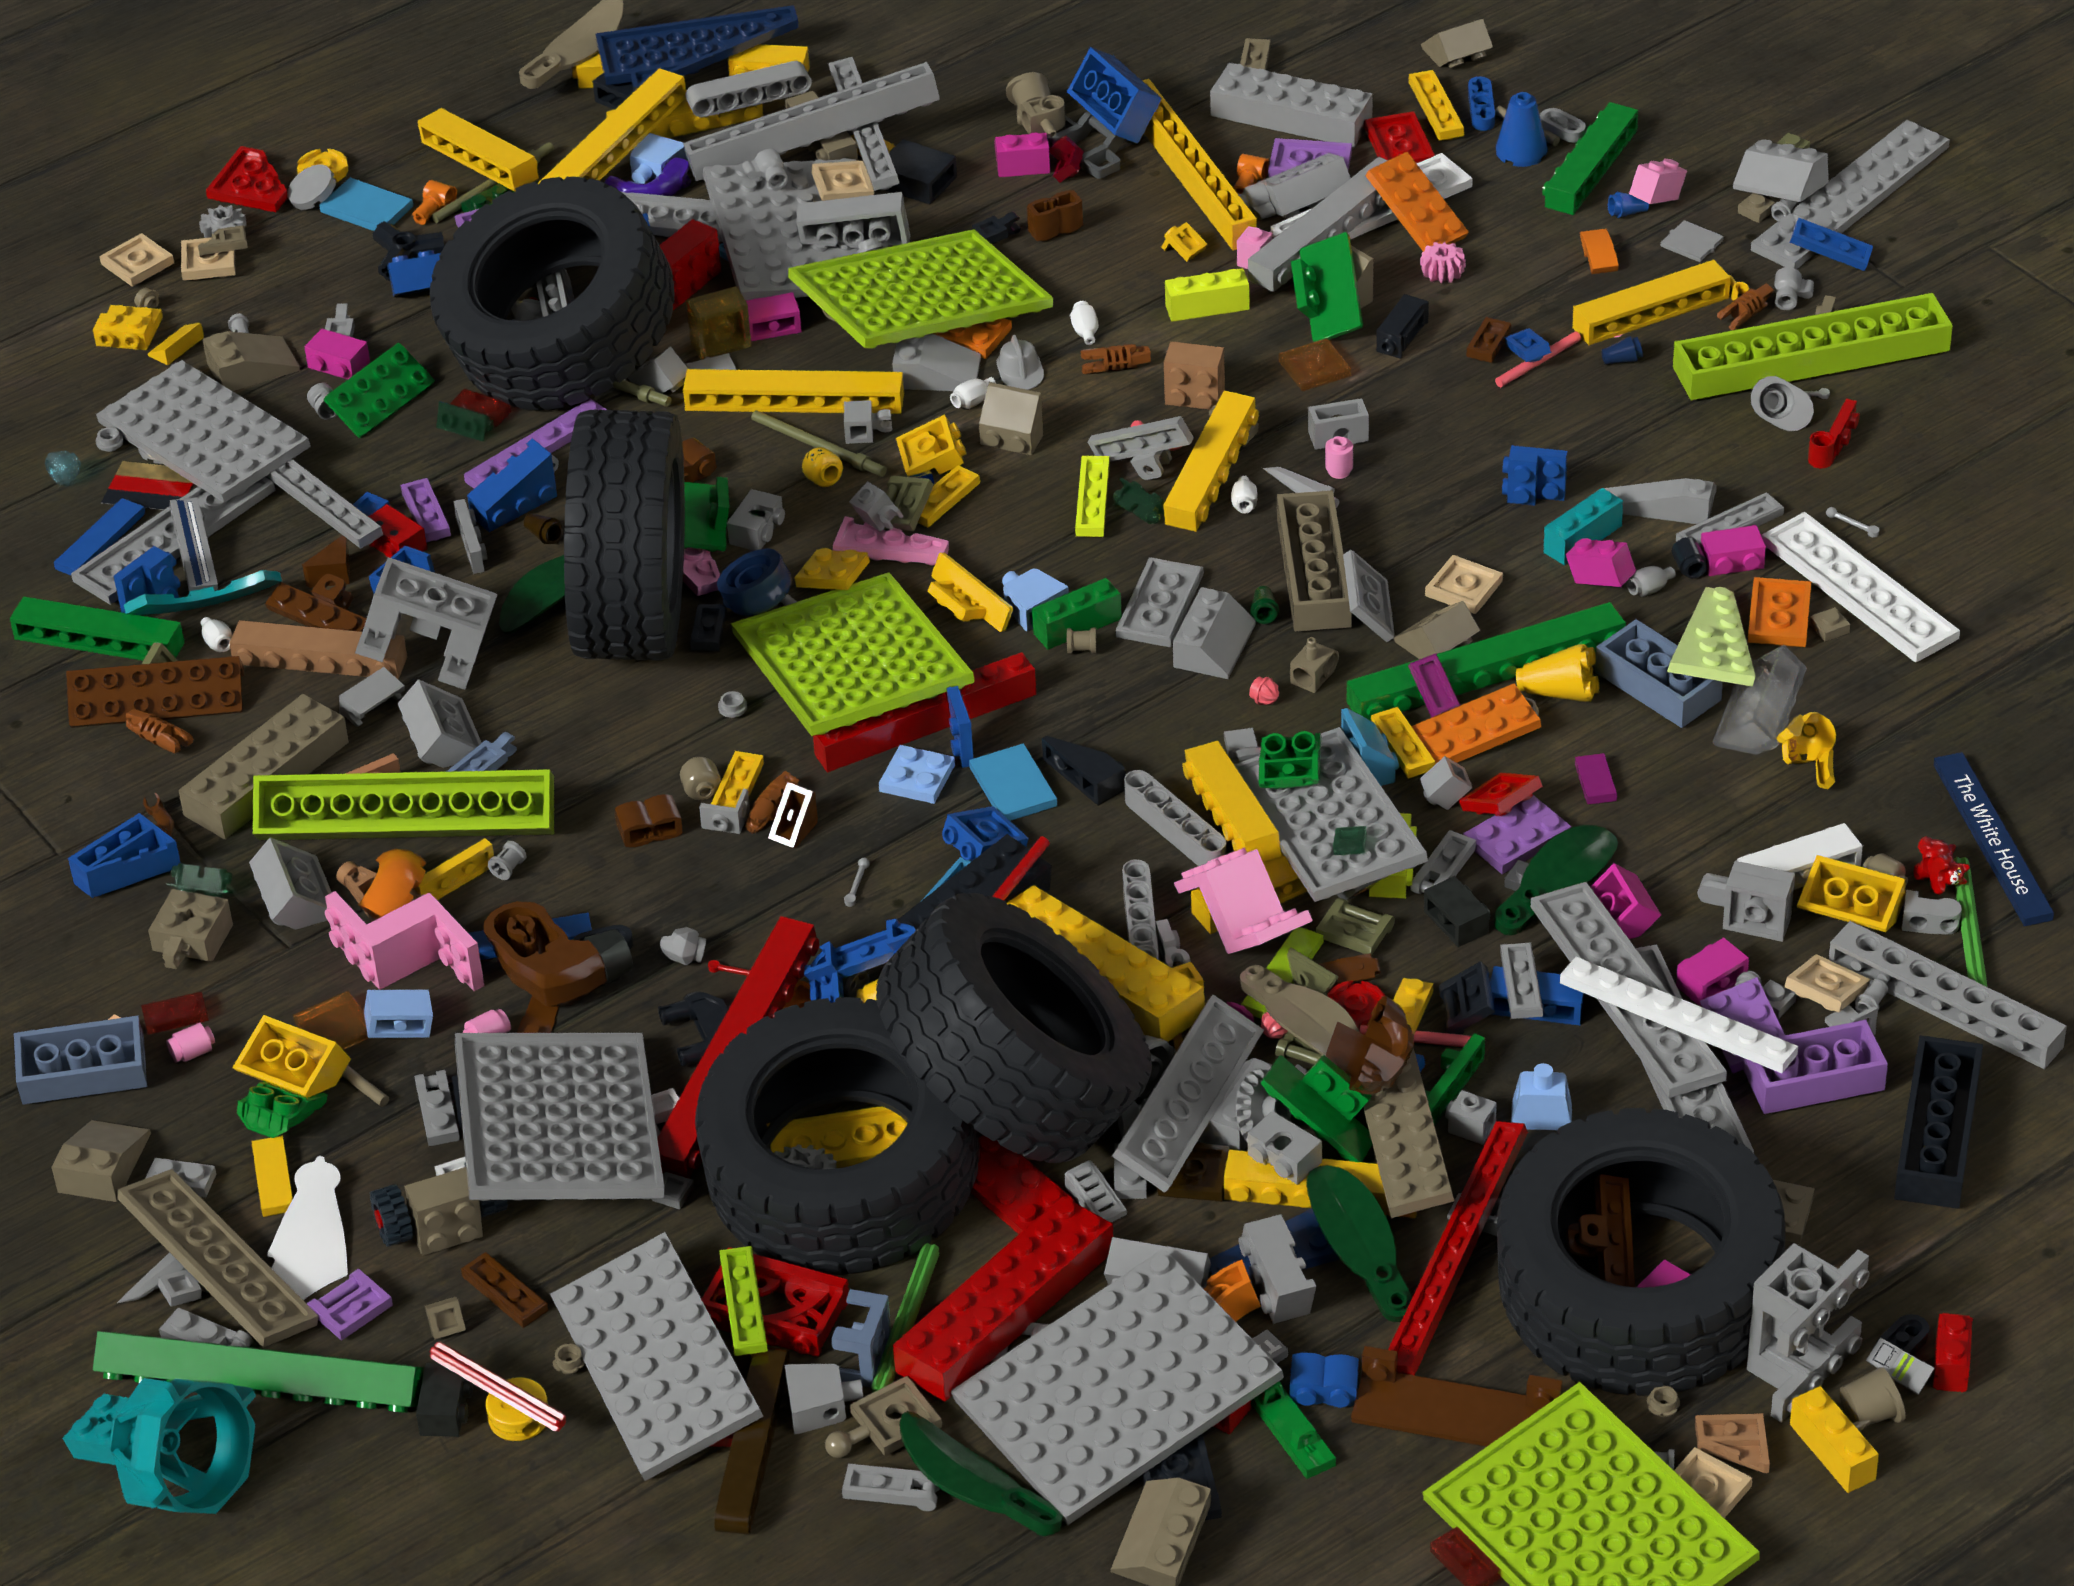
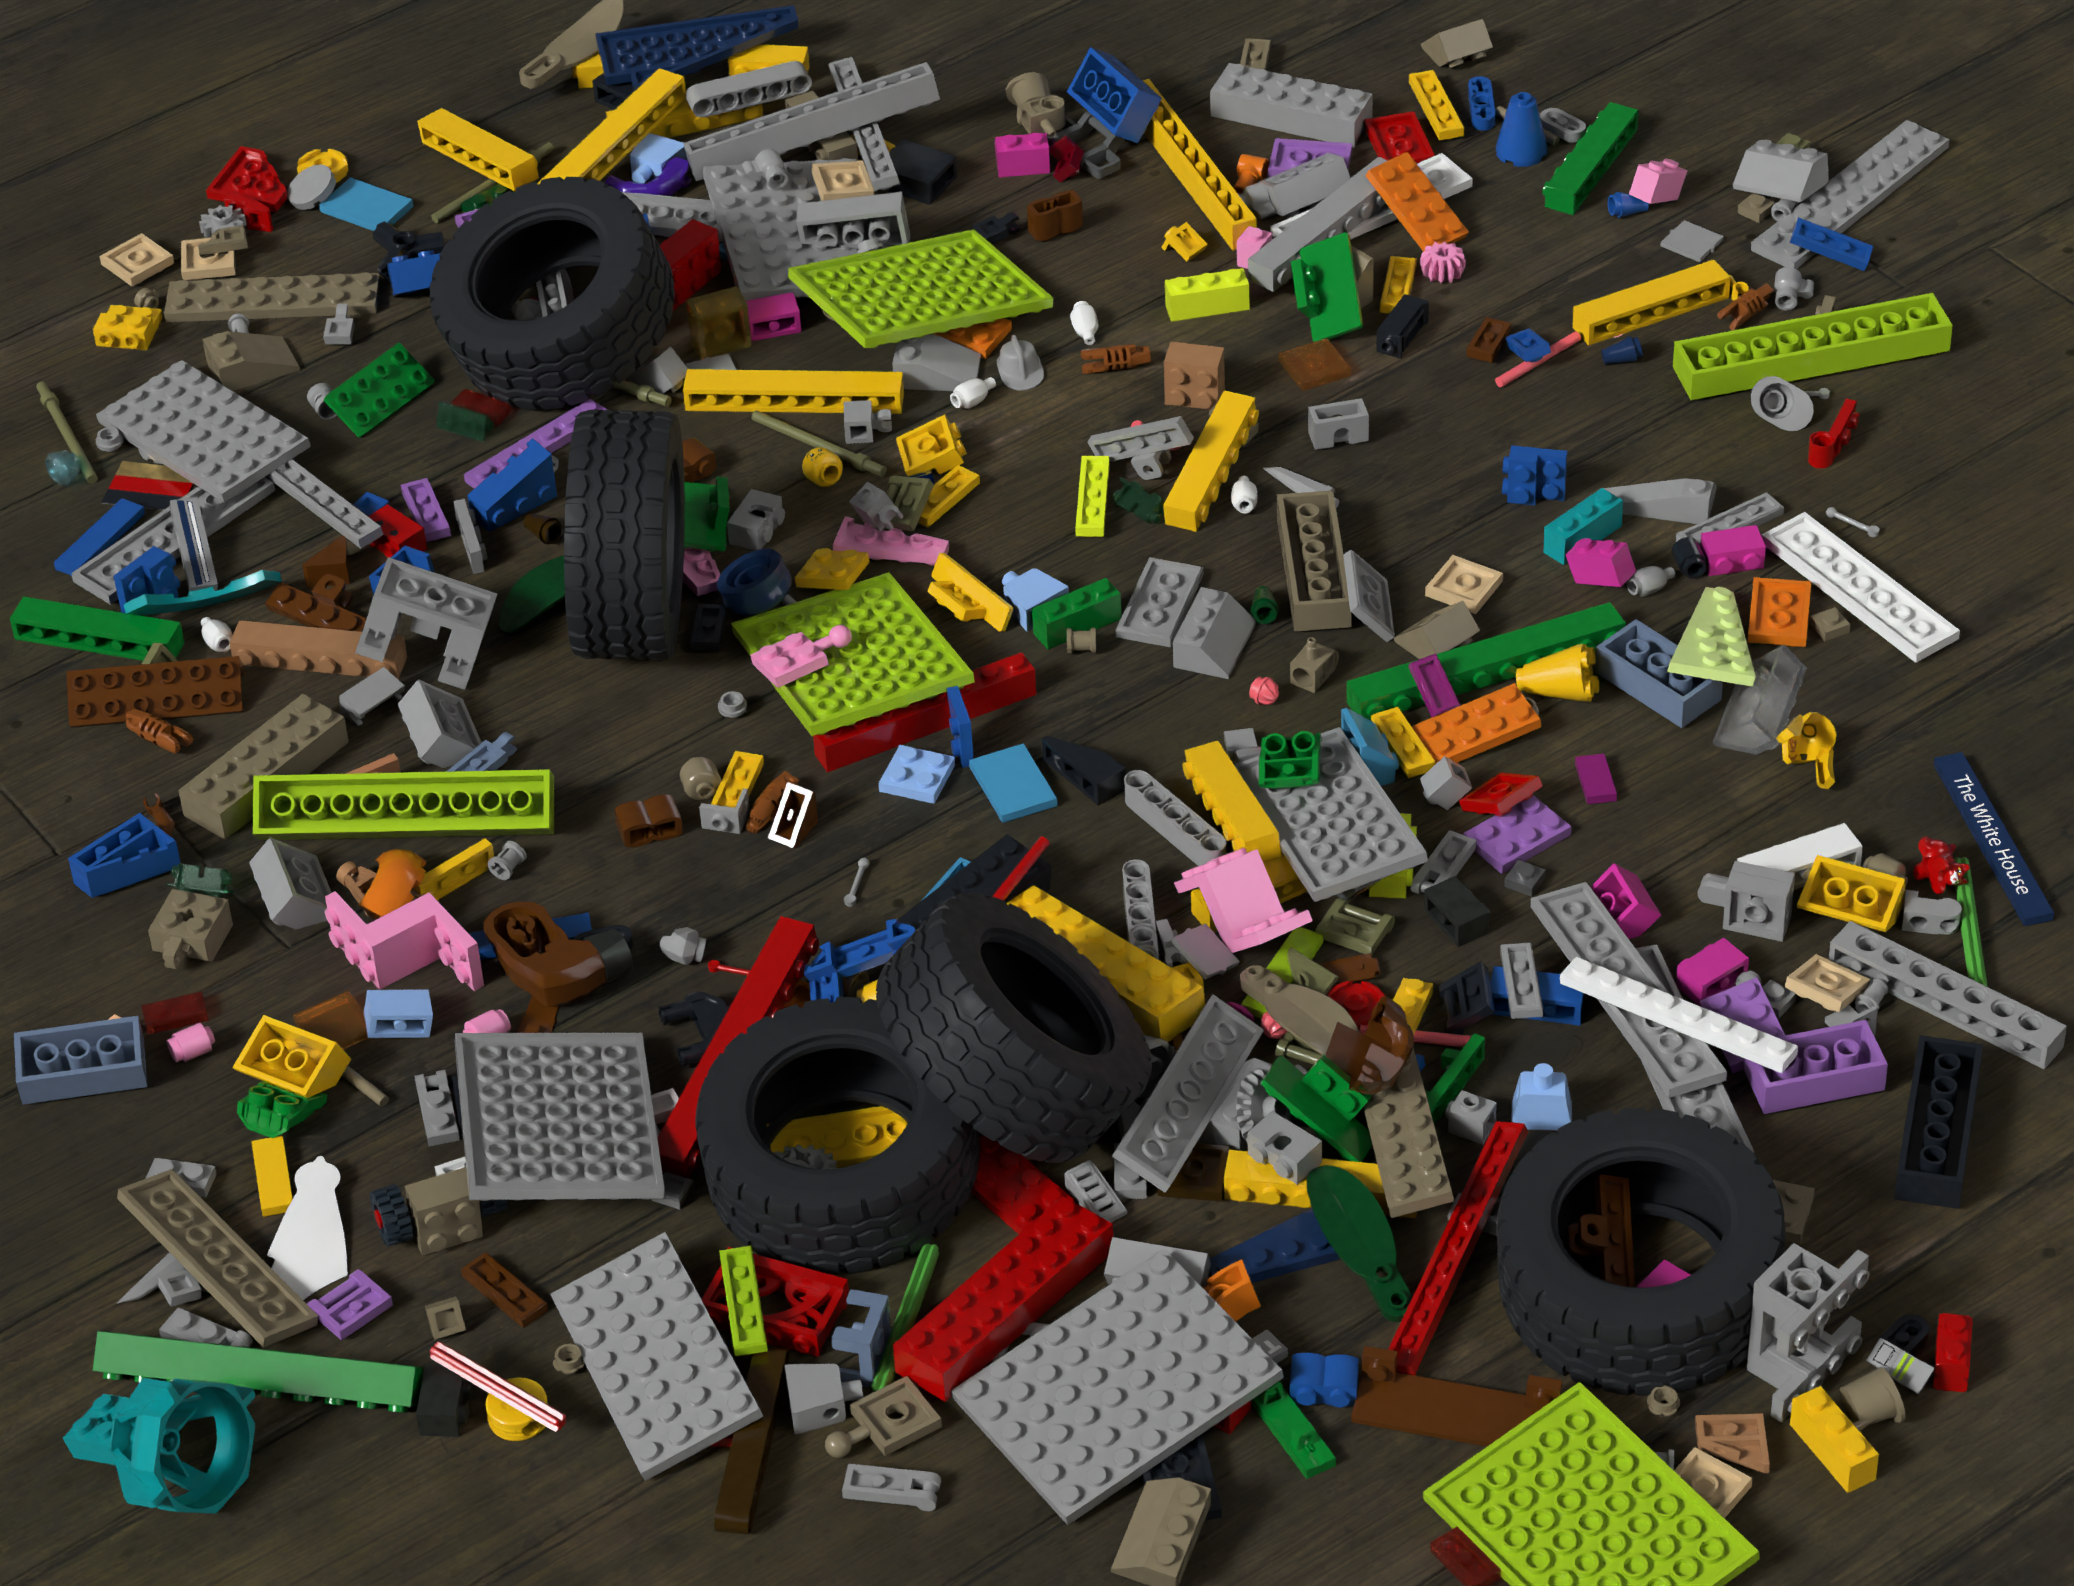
(51, 404): none -> olive bar
(98, 1160): dark tan slope -> none
(177, 343): yellow slope -> none
(256, 214): none -> red slope
(271, 297): none -> dark tan plate
(336, 354): dark pink brick -> none
(435, 196): orange pin -> none
(797, 655): none -> bright pink plate
(973, 1477): dark green plant -> none
(978, 830): blue plate -> none
(1011, 419): slope -> none
(1205, 951): none -> light grey piece
(1277, 1269): light grey wedge -> none
(1339, 457): bright pink brick -> none
(1350, 840): clear green tile -> none
(1397, 282): none -> yellow tile
(1562, 862): dark green plant -> none
(1599, 250): orange slope -> none

